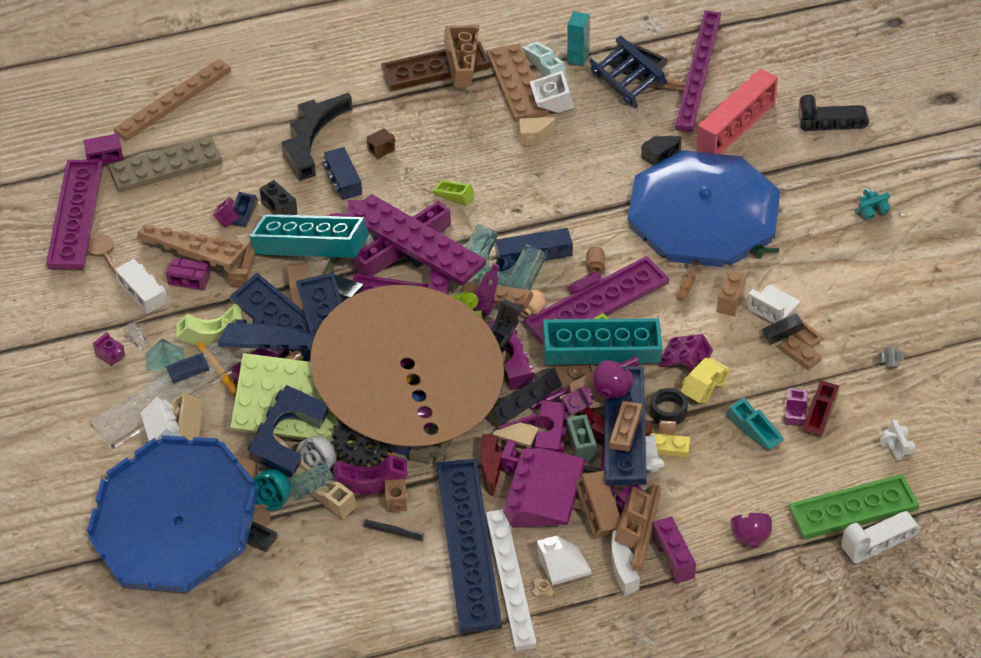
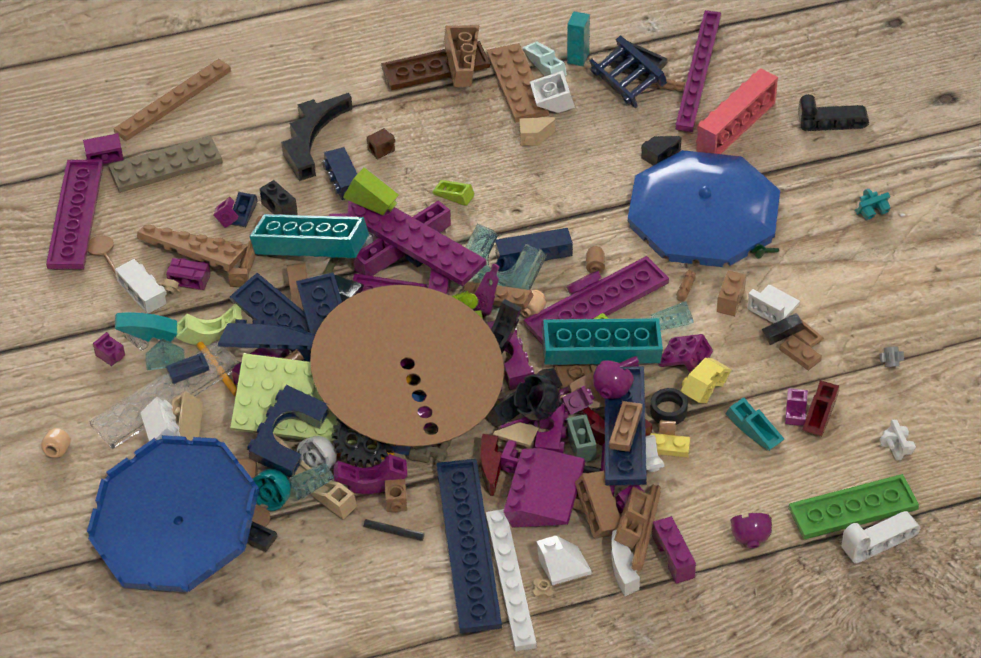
(55, 443): none -> light nougat head
(146, 326): none -> teal slope
(170, 286): none -> tan plate
(371, 193): none -> lime slope
(537, 397): none -> black piece
(680, 320): none -> clear light blue slope

